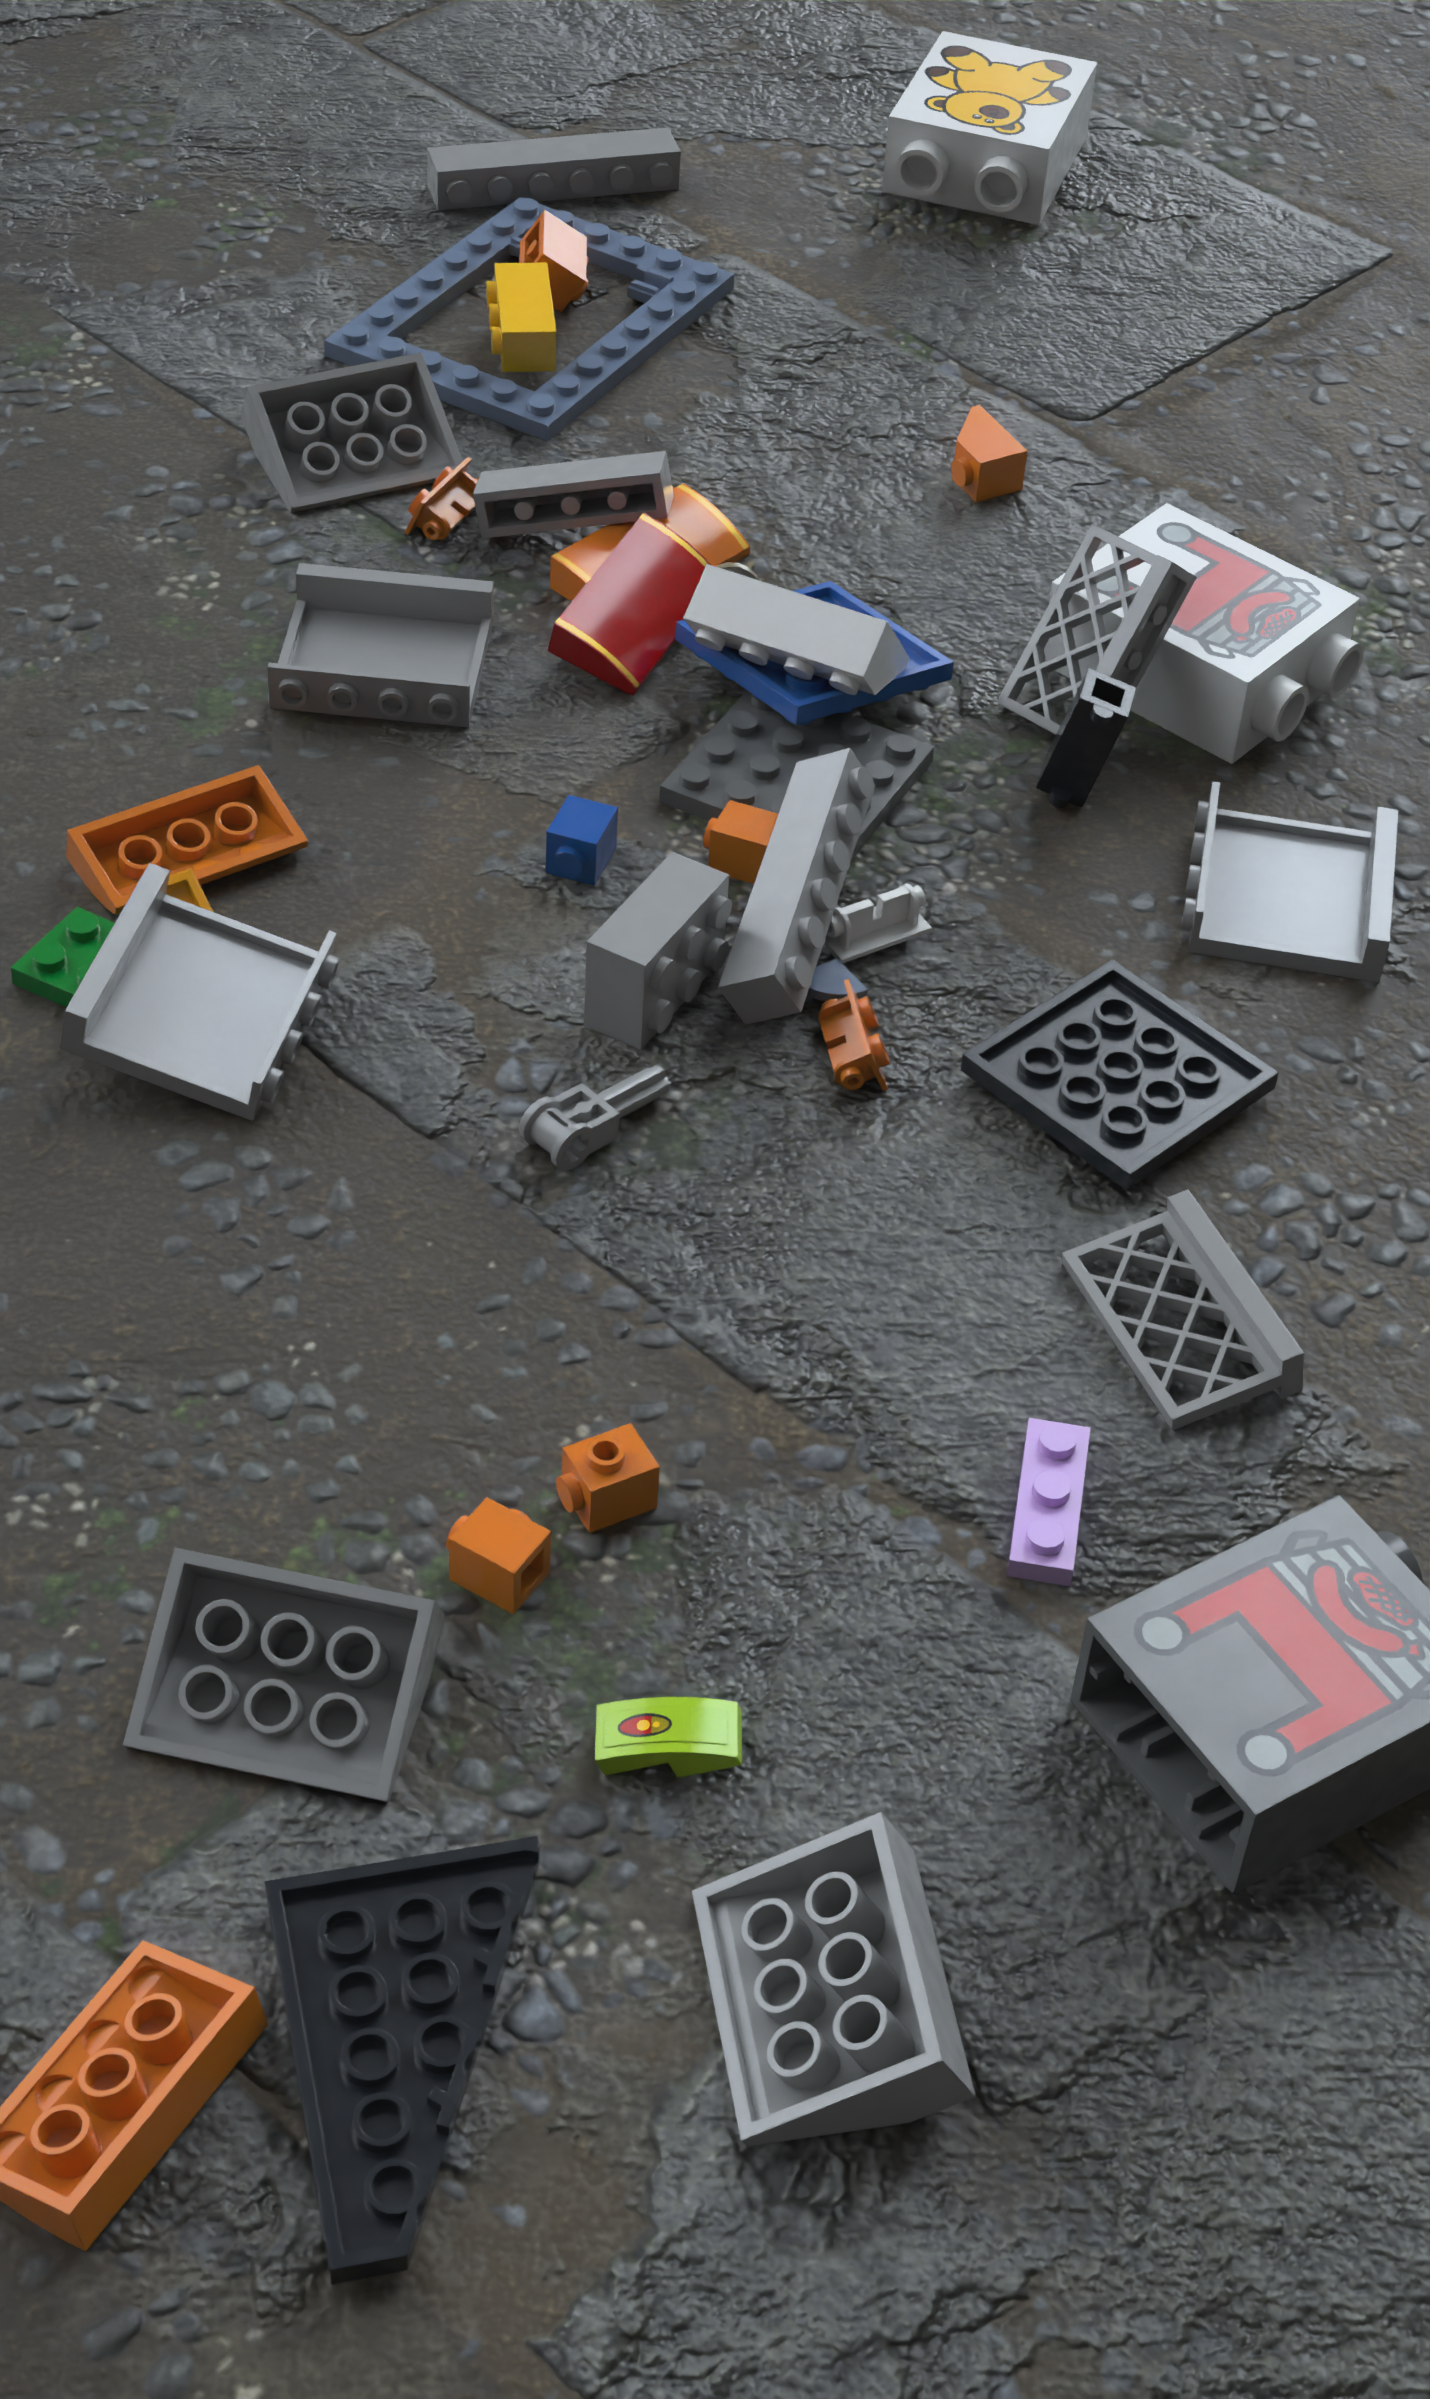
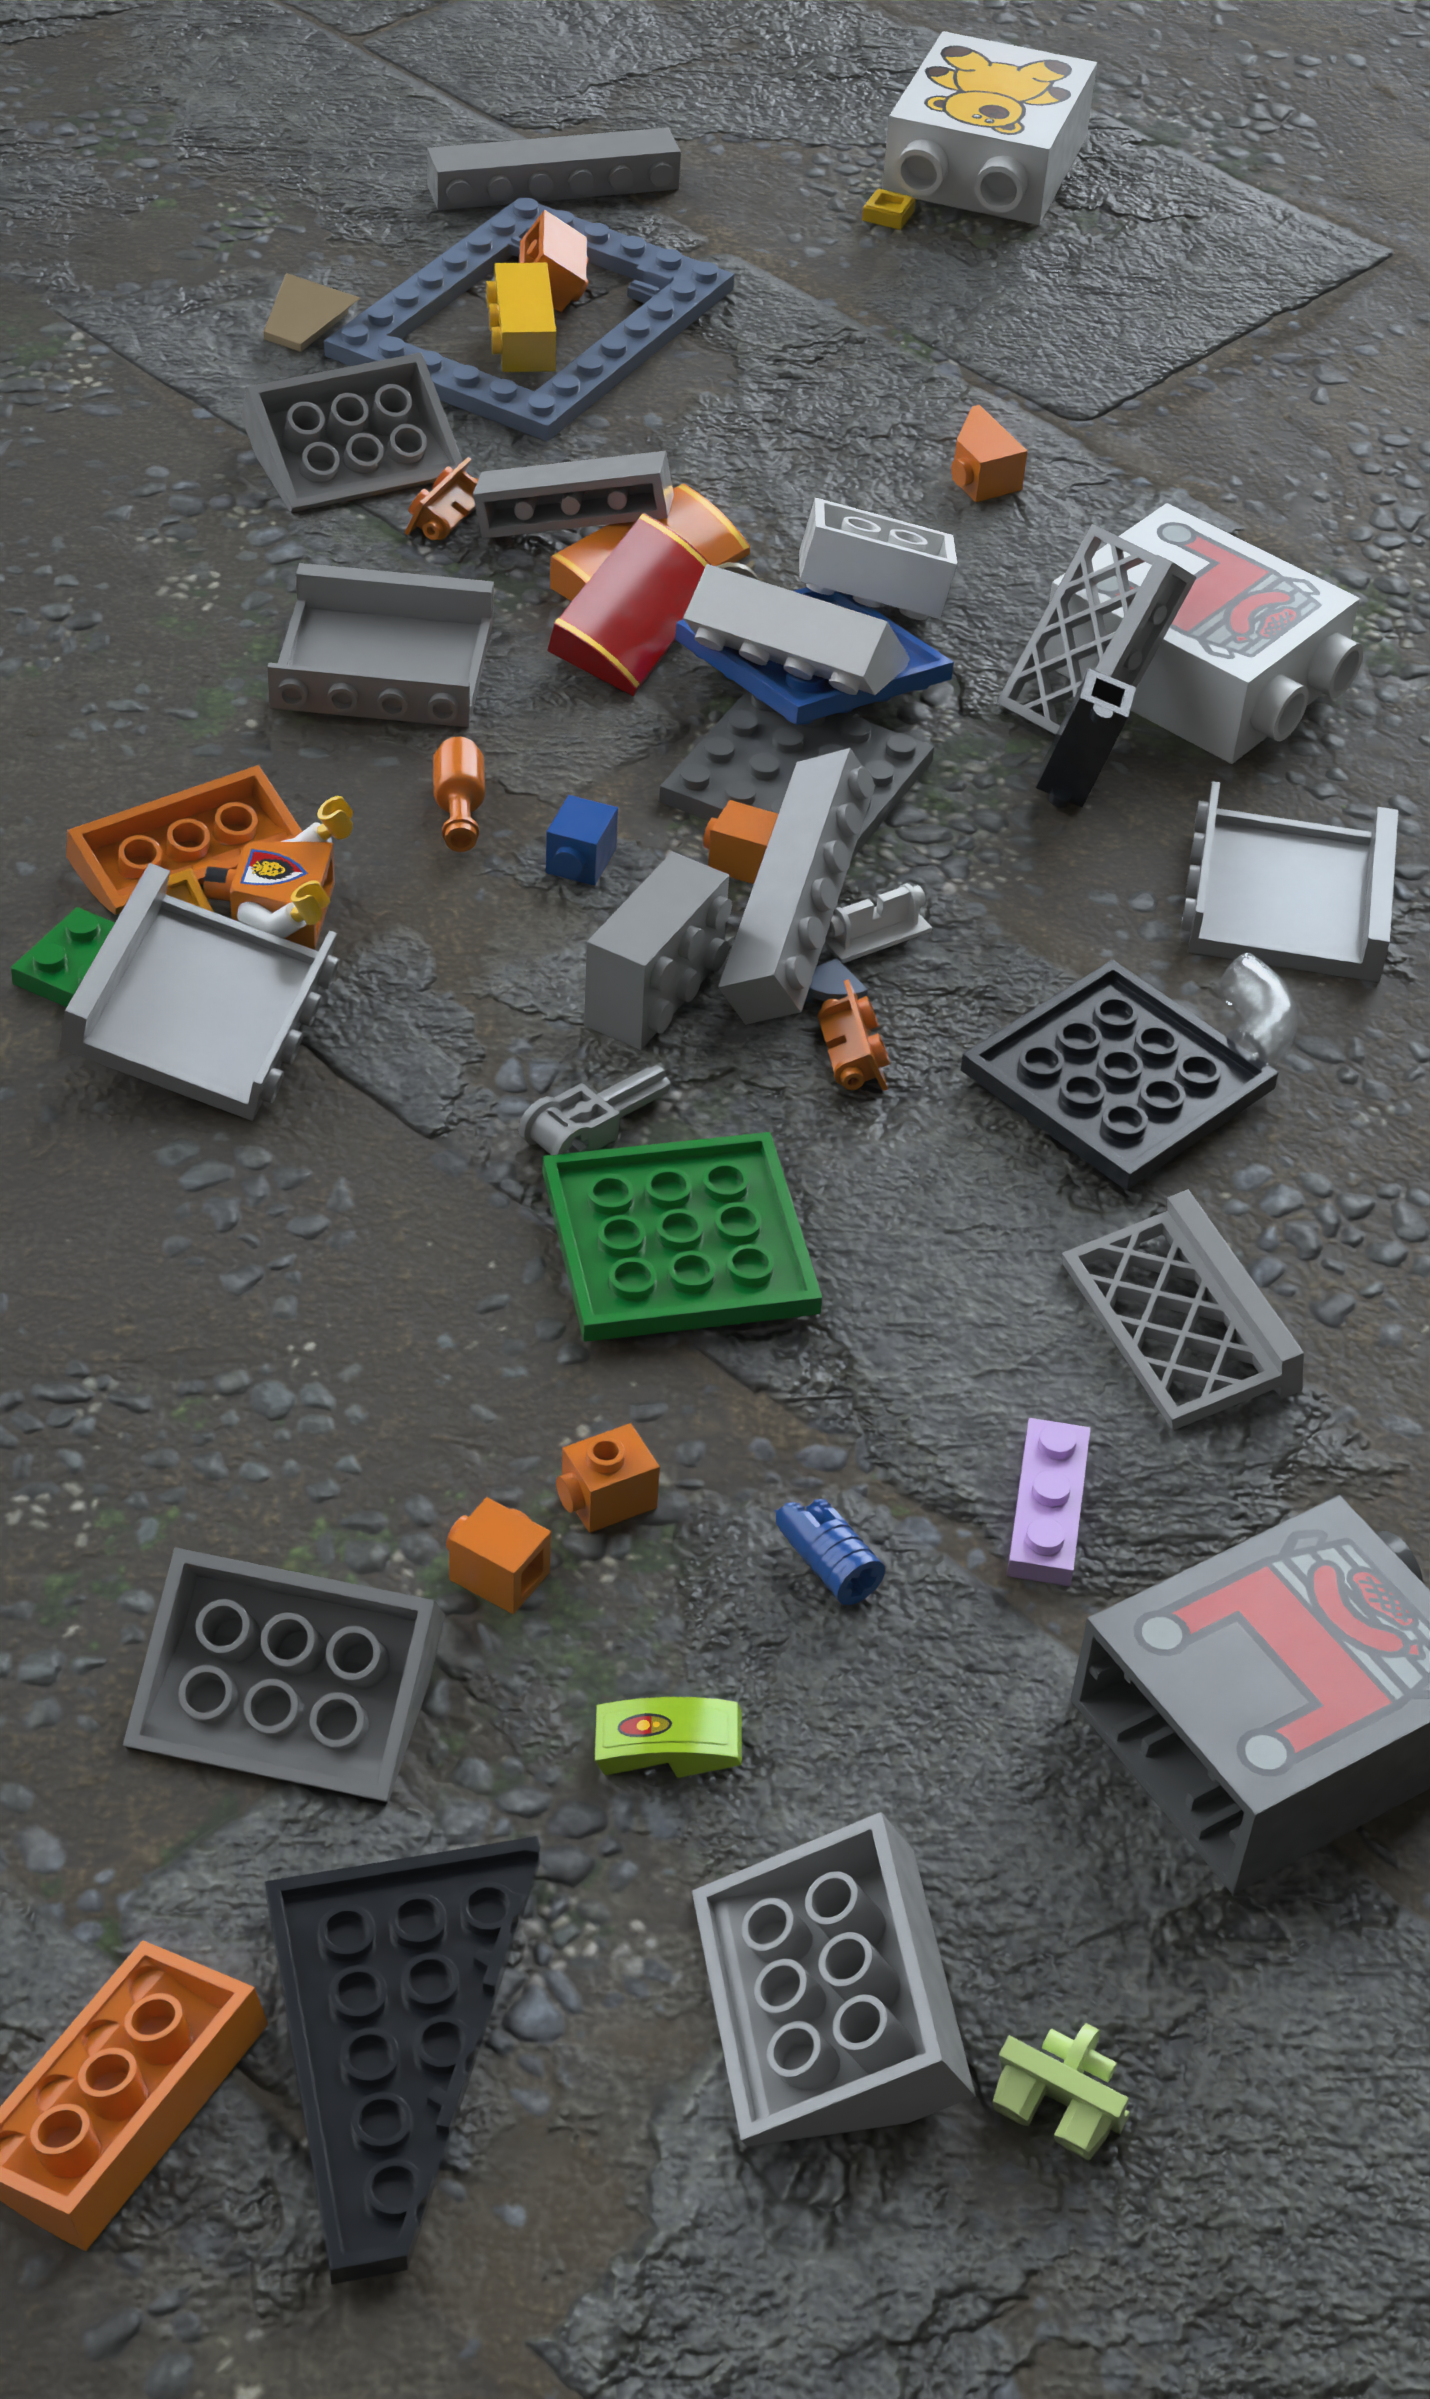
(287, 882): none -> torso
(305, 312): none -> tan slope
(459, 790): none -> orange piece
(679, 1236): none -> green plate
(831, 1550): none -> blue hinge
(877, 560): none -> white brick
(888, 209): none -> yellow tile
(1091, 2105): none -> yellowish green hips
(1265, 1006): none -> clear cylinder

